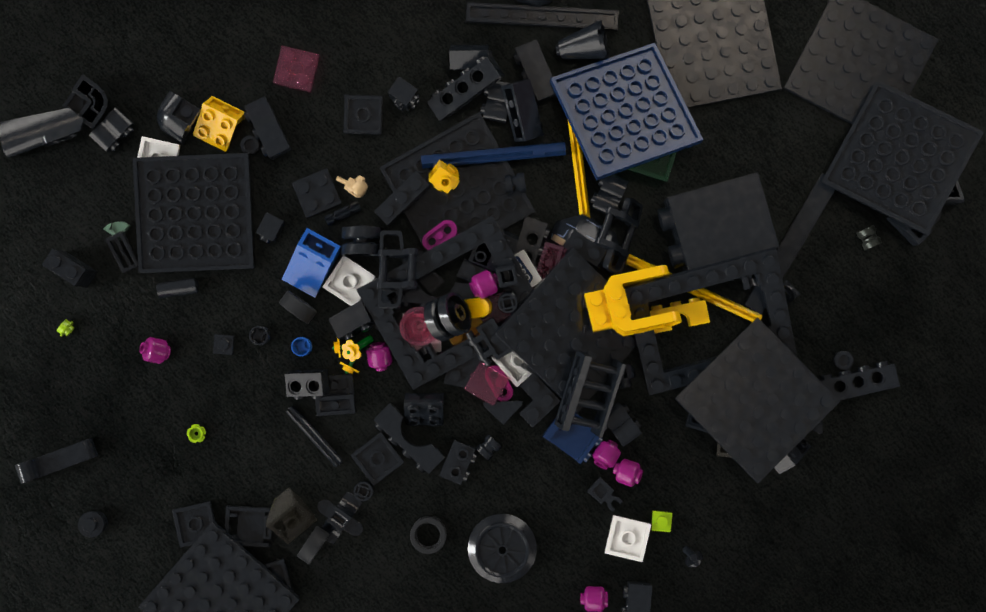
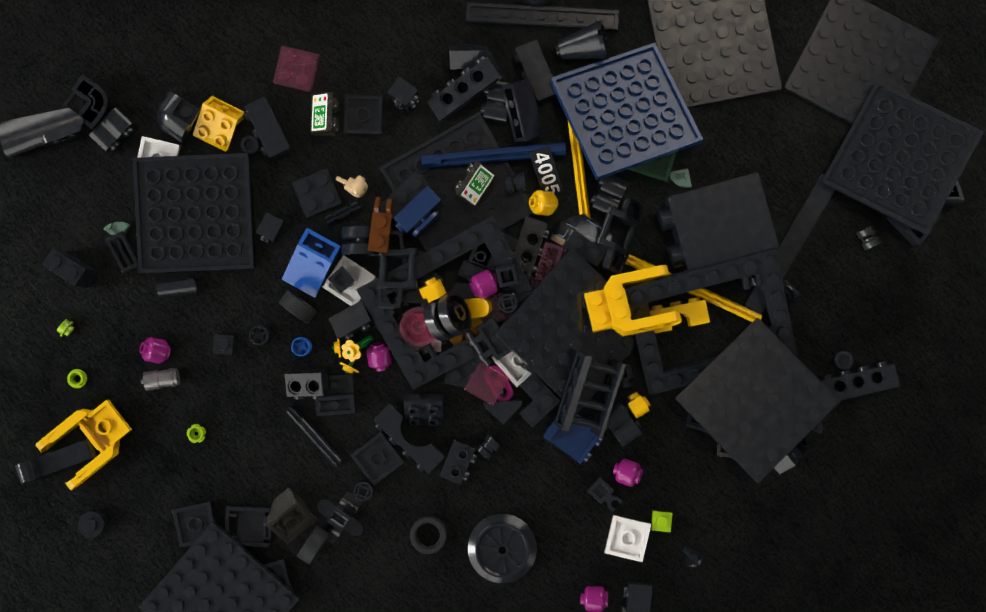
(71, 378): none -> lime plate
(104, 430): none -> yellow plate
(158, 379): none -> flat silver piece
(324, 114): none -> slope
(341, 279): none -> black plate
(381, 227): none -> reddish brown hinge
(418, 213): none -> dark blue brick
(432, 290): none -> yellow plate
(439, 234): magenta plate -> none
(444, 177): yellow brick -> none
(475, 184): none -> slope
(528, 268): white sticker -> none
(543, 202): none -> yellow head
(546, 171): none -> black sticker
(606, 454): magenta head -> none
(637, 404): none -> yellow plate
(681, 178): none -> sand green tile

